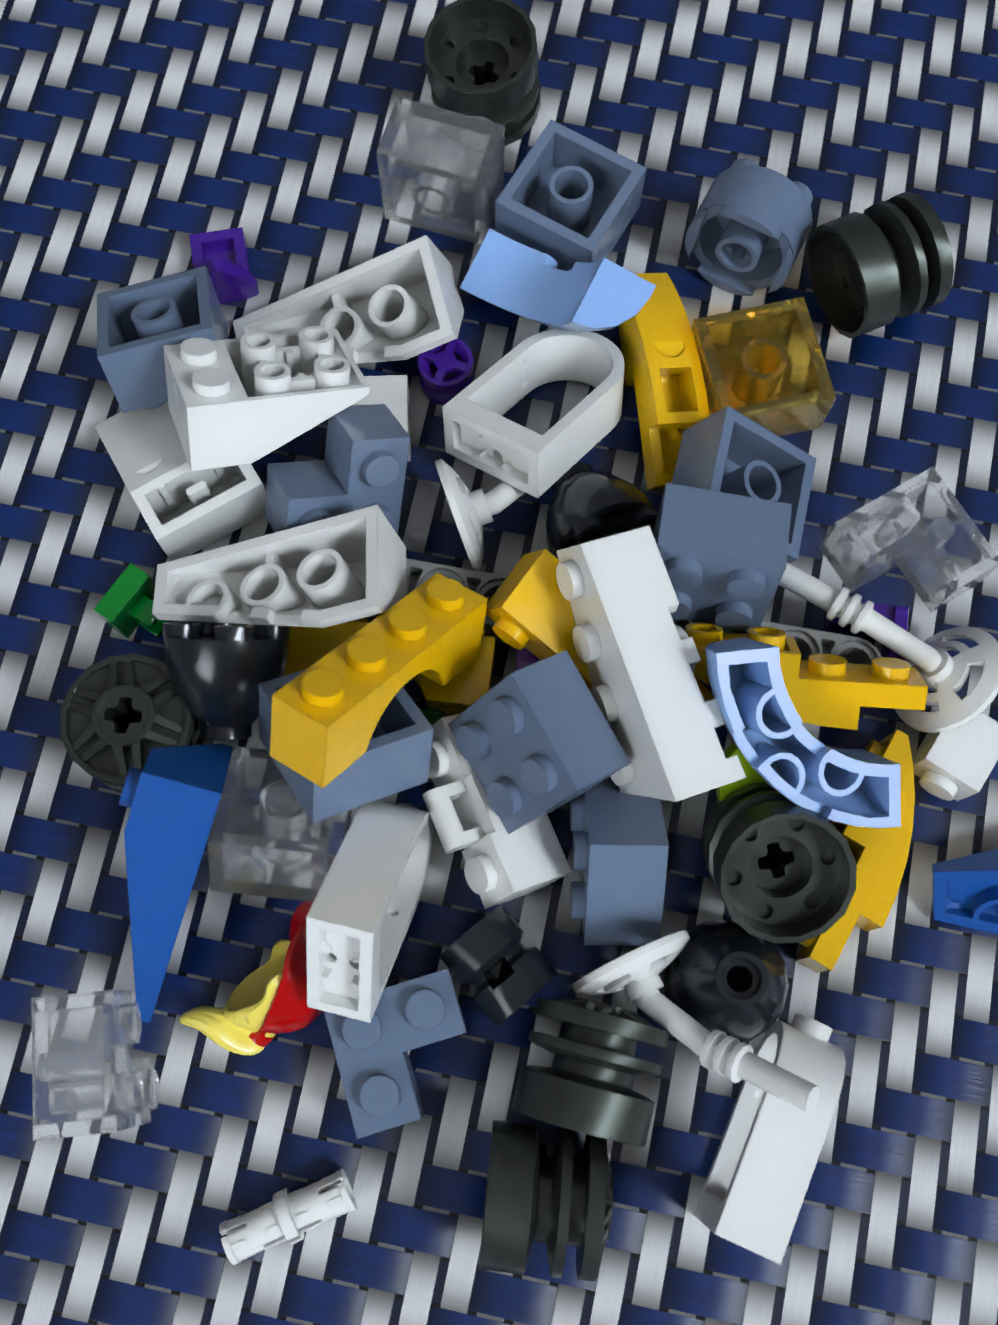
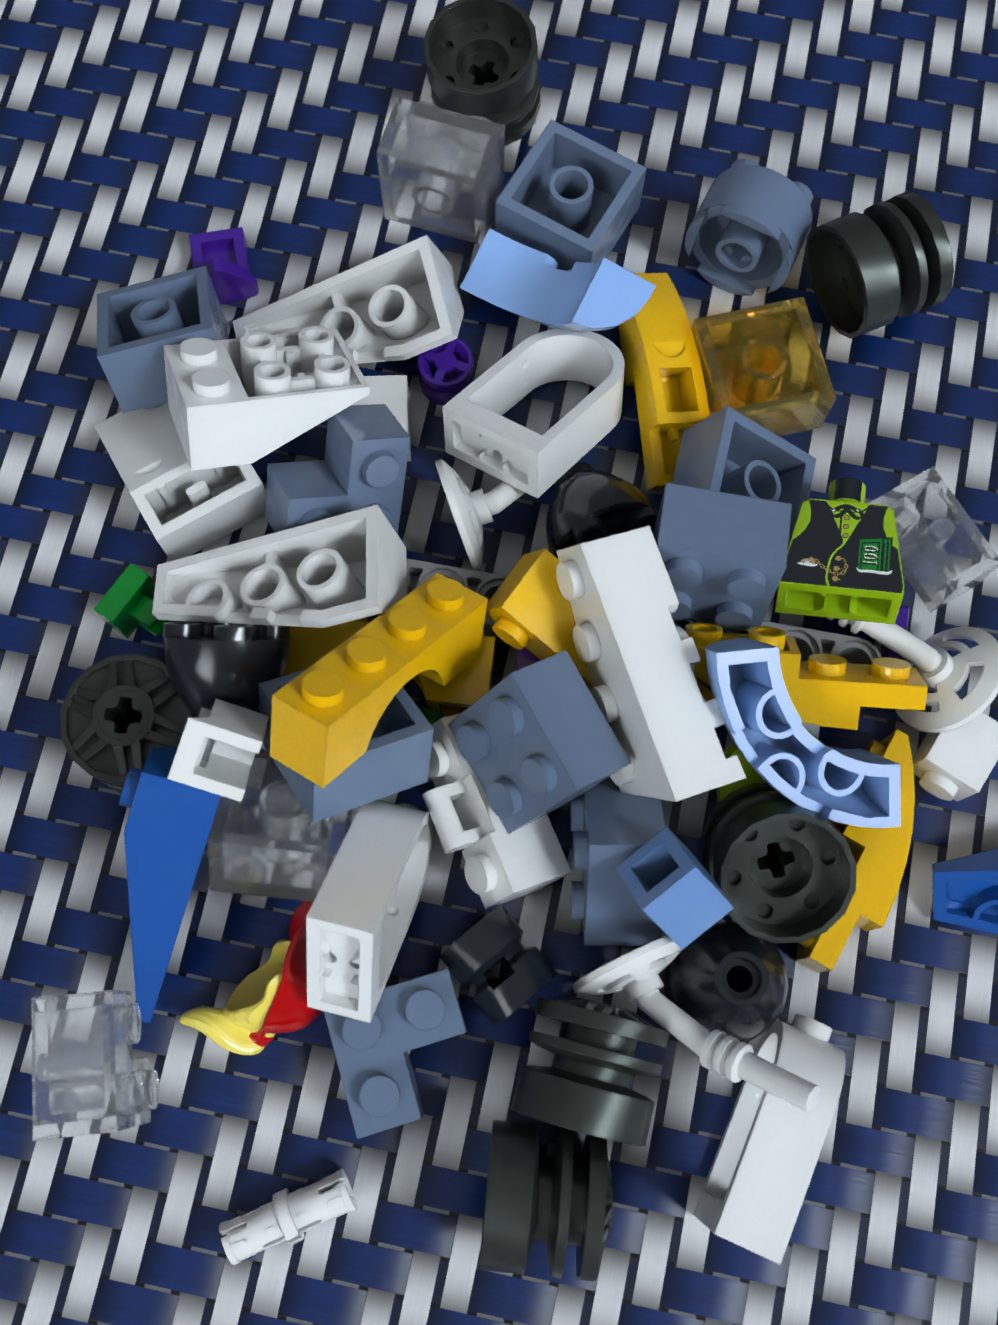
(219, 749): none -> white window
(674, 888): none -> medium blue brick
(843, 559): none -> torso

